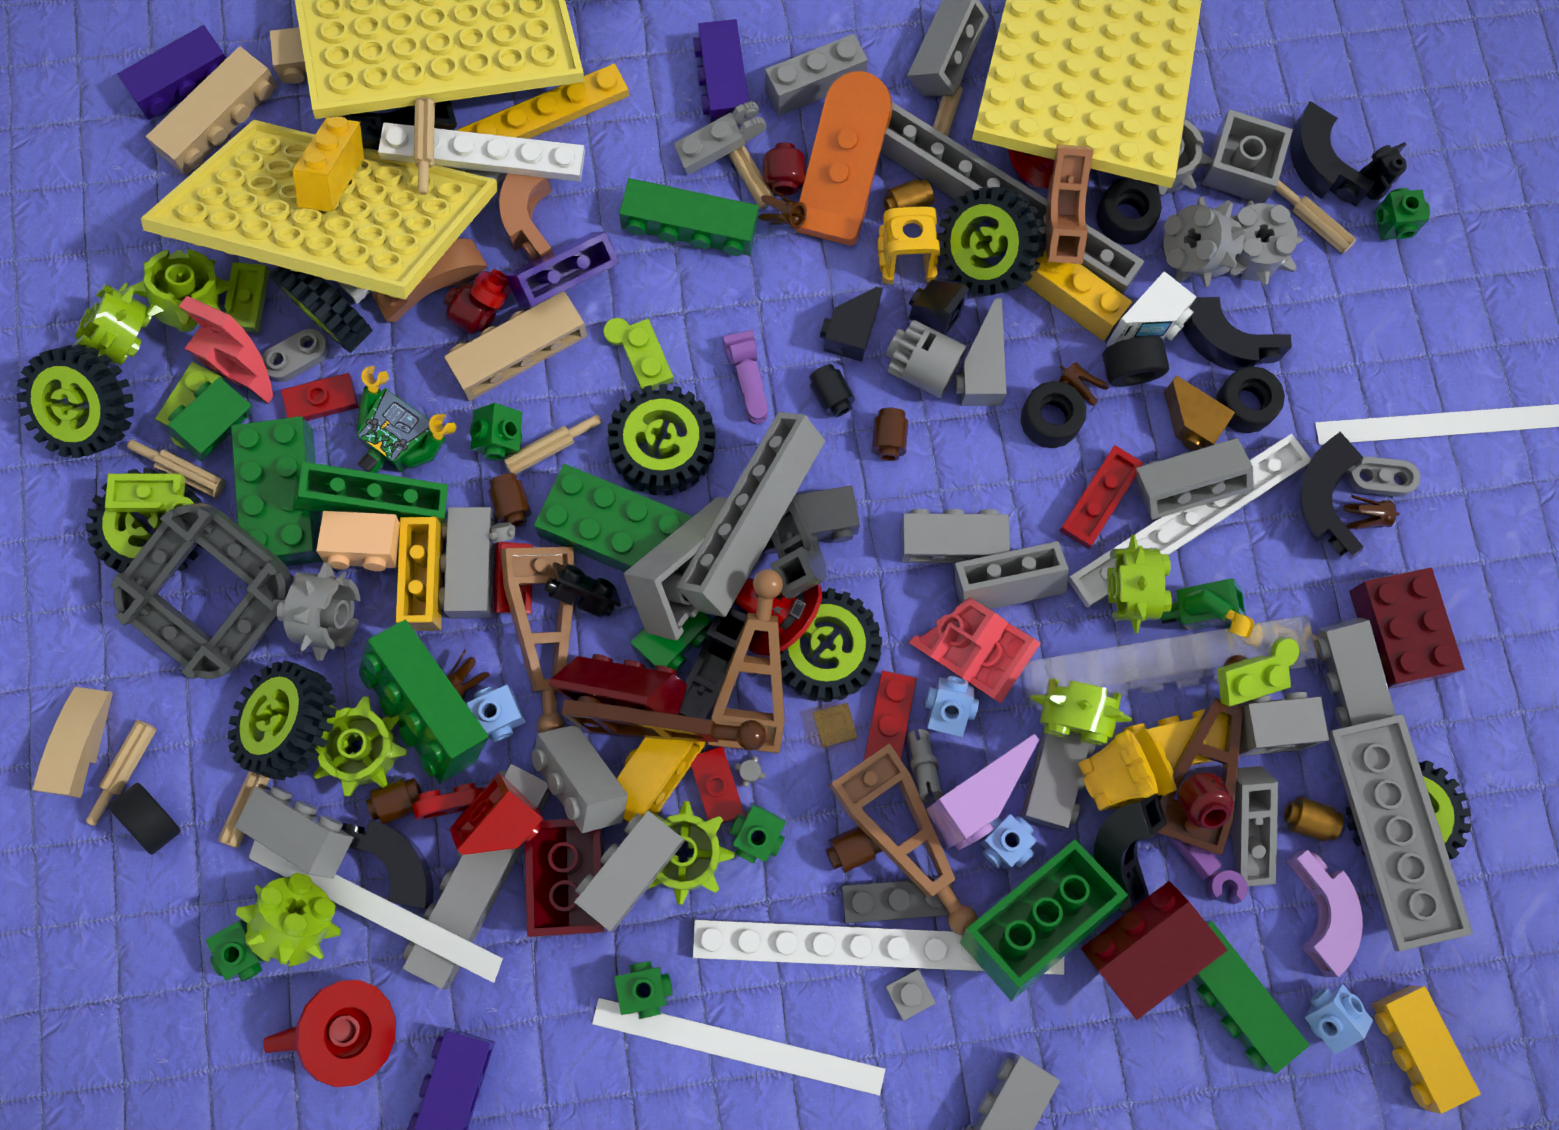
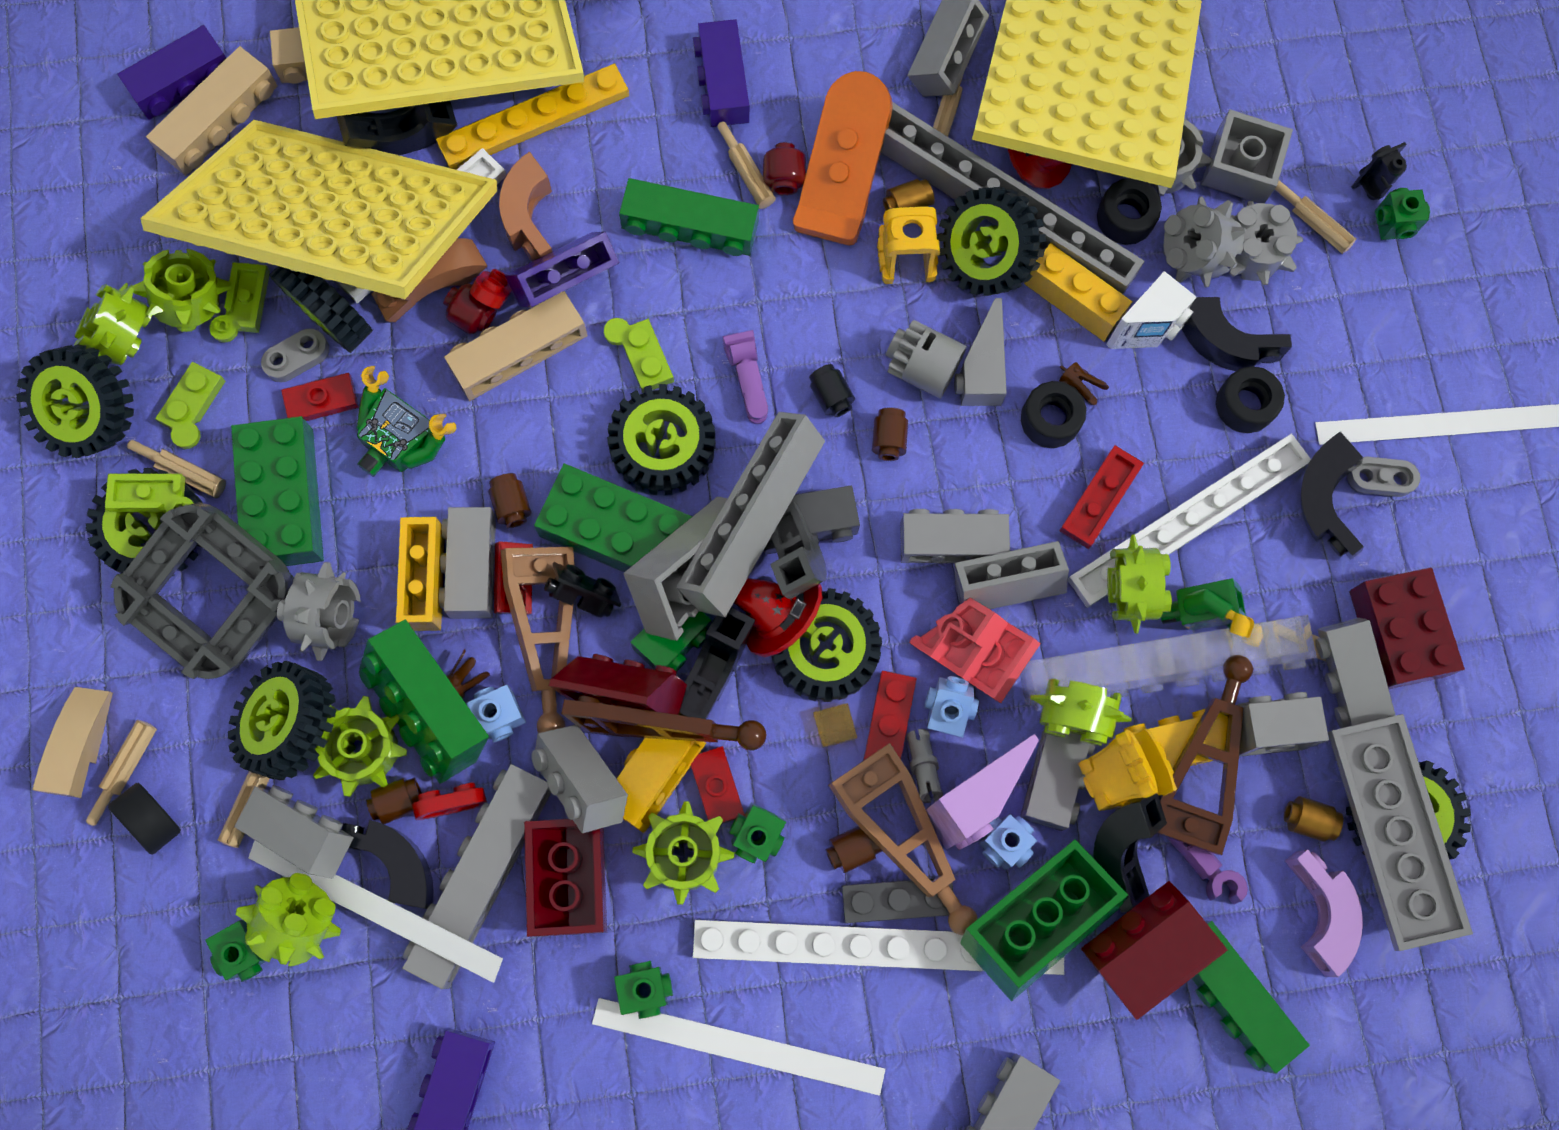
(208, 418): green brick -> none
(226, 348): coral slope -> none
(328, 164): yellow brick -> none
(341, 1033): red piece -> none
(351, 490): green brick -> none
(359, 540): light nougat slope -> none
(424, 140): tan axle -> none
(488, 152): white plate -> none
(496, 431): green brick -> none
(496, 820): red slope -> none
(502, 532): light grey piece -> none
(547, 445): tan axle -> none
(628, 870): light grey brick -> none
(720, 137): light grey hinge -> none
(750, 771): light grey piece -> none
(767, 586): medium nougat plate -> none
(791, 214): reddish brown piece -> none
(812, 74): light grey brick -> none
(851, 325): black slope -> none
(910, 994): light grey plate -> none
(938, 305): black slope -> none
(1066, 203): nougat arch -> none
(1135, 361): black tyre -> none
(1195, 415): pearl gold slope -> none
(1195, 478): light grey brick -> none
(1205, 800): dark red head -> none
(1255, 826): light grey slope -> none
(1259, 674): lime hinge -> none
(1318, 163): black arch -> none
(1338, 1018): light blue brick -> none
(1381, 513): reddish brown piece -> none
(1425, 1049): yellow brick -> none

